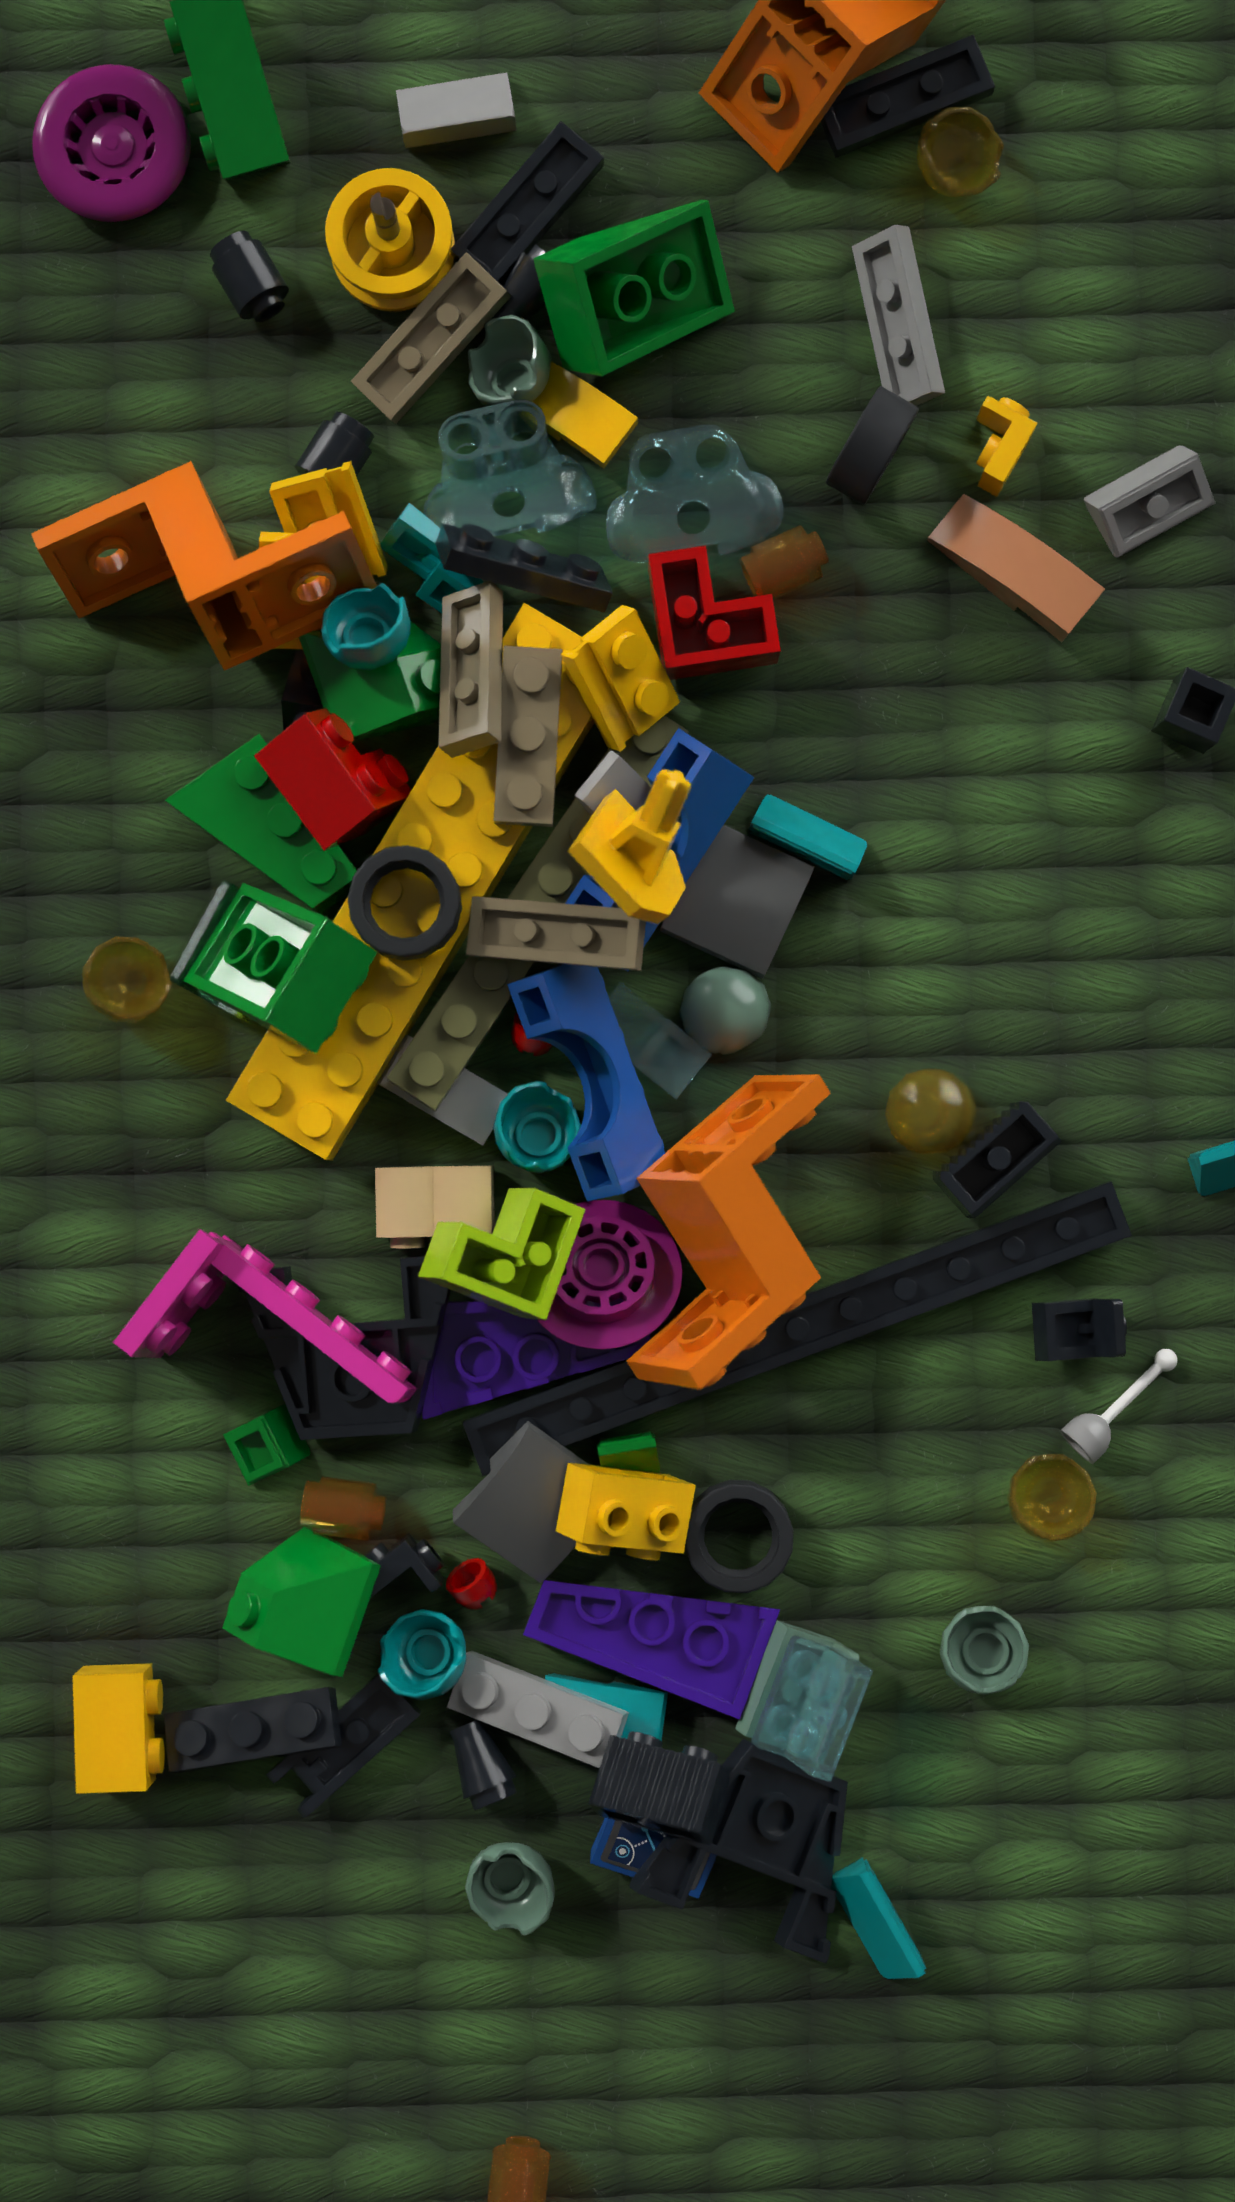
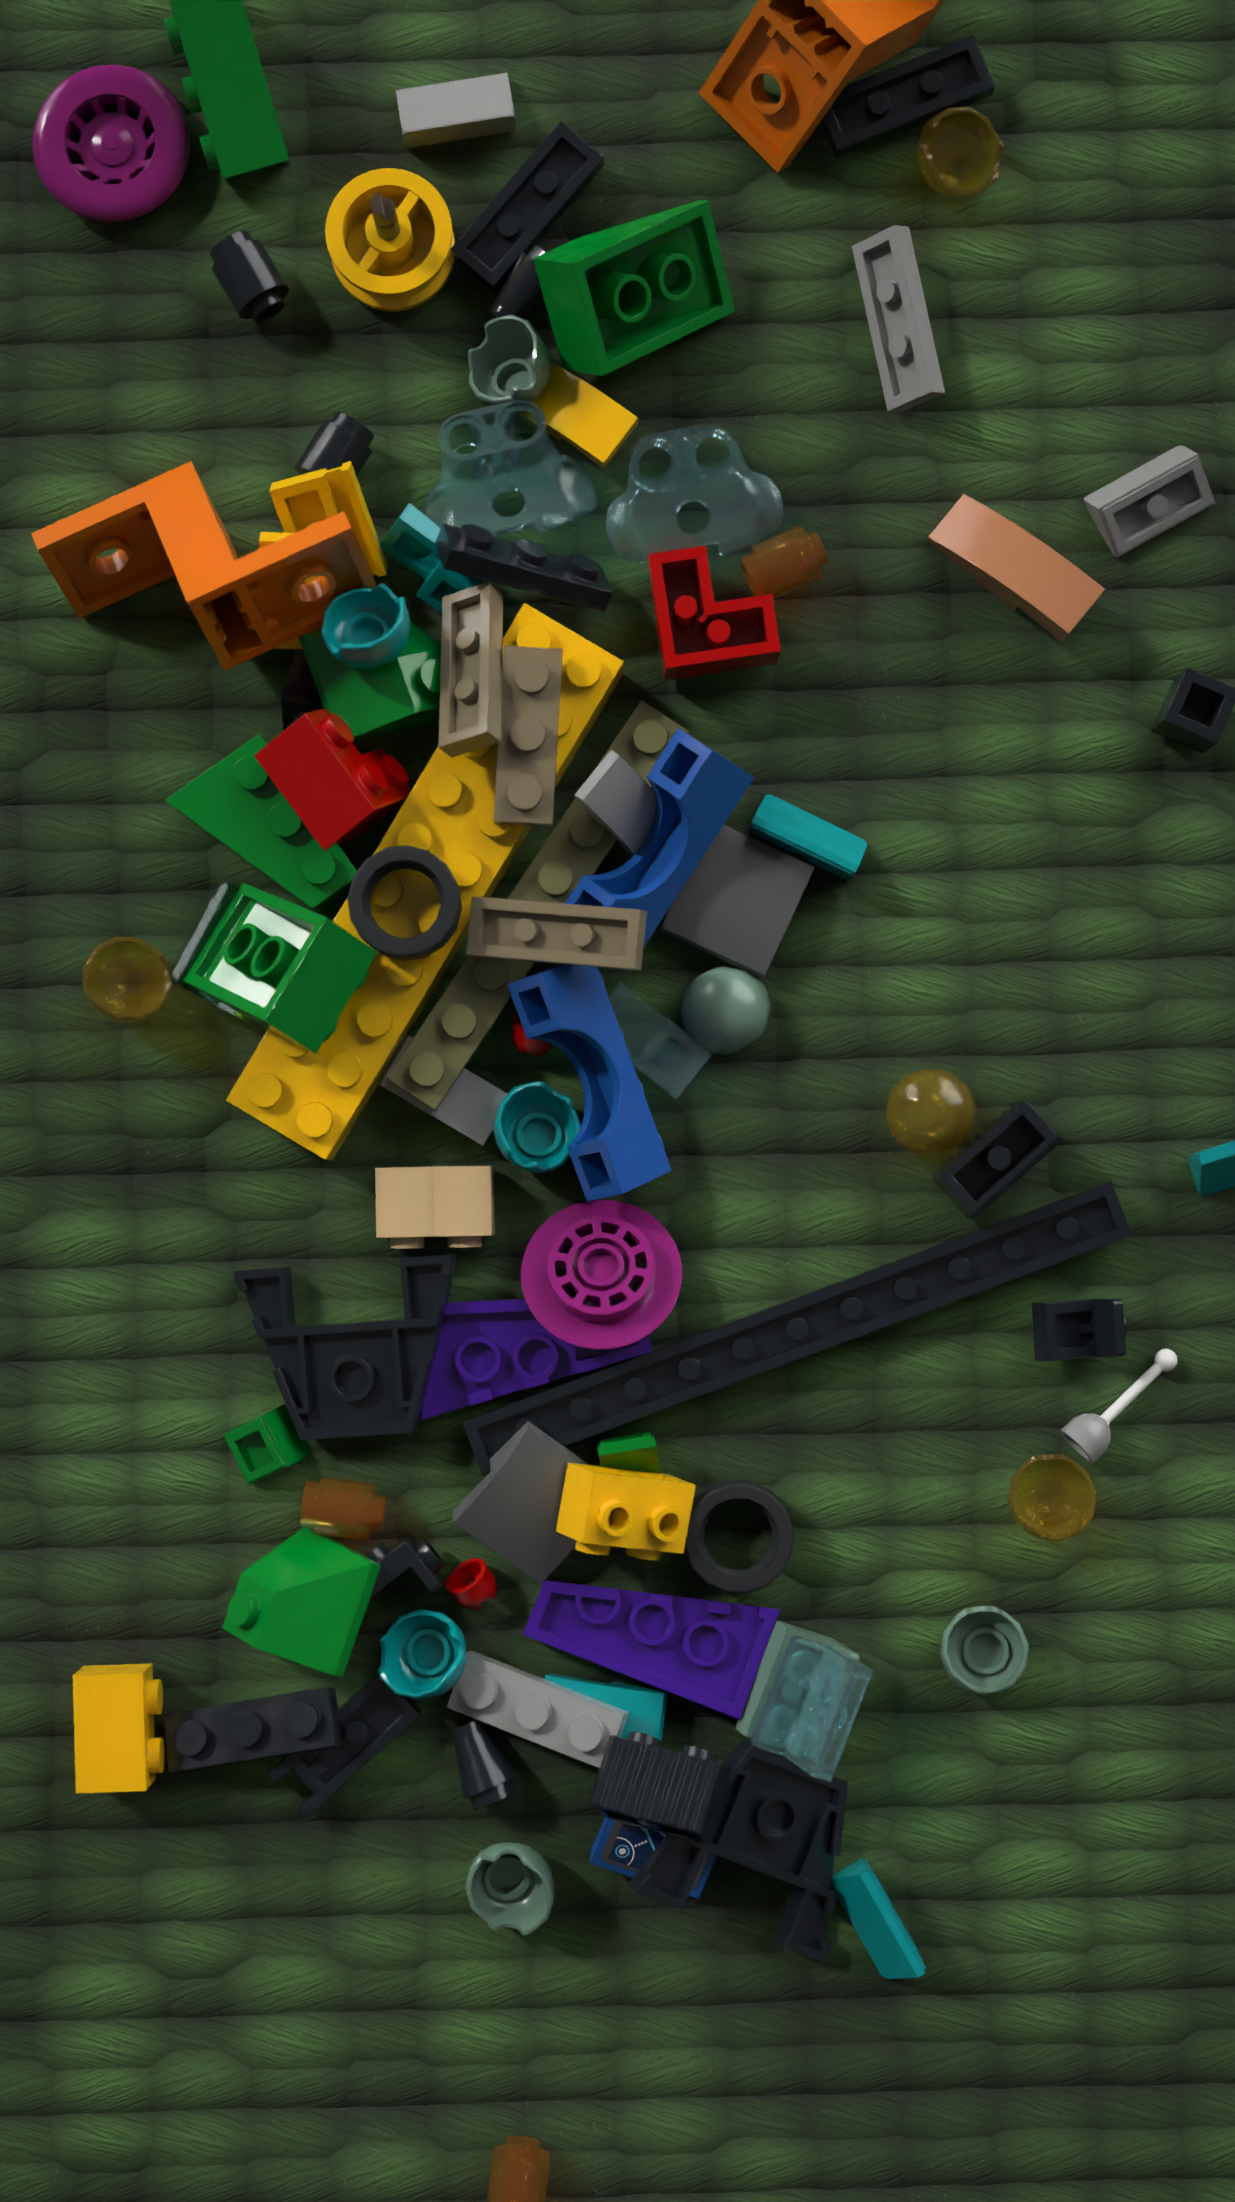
(197, 1282): dark pink bracket -> none
(431, 338): dark tan plate -> none
(514, 1265): lime brick -> none
(621, 677): yellow plate -> none
(632, 849): yellow piece -> none
(729, 1231): orange bracket -> none
(871, 445): black tyre -> none
(999, 453): yellow bracket -> none

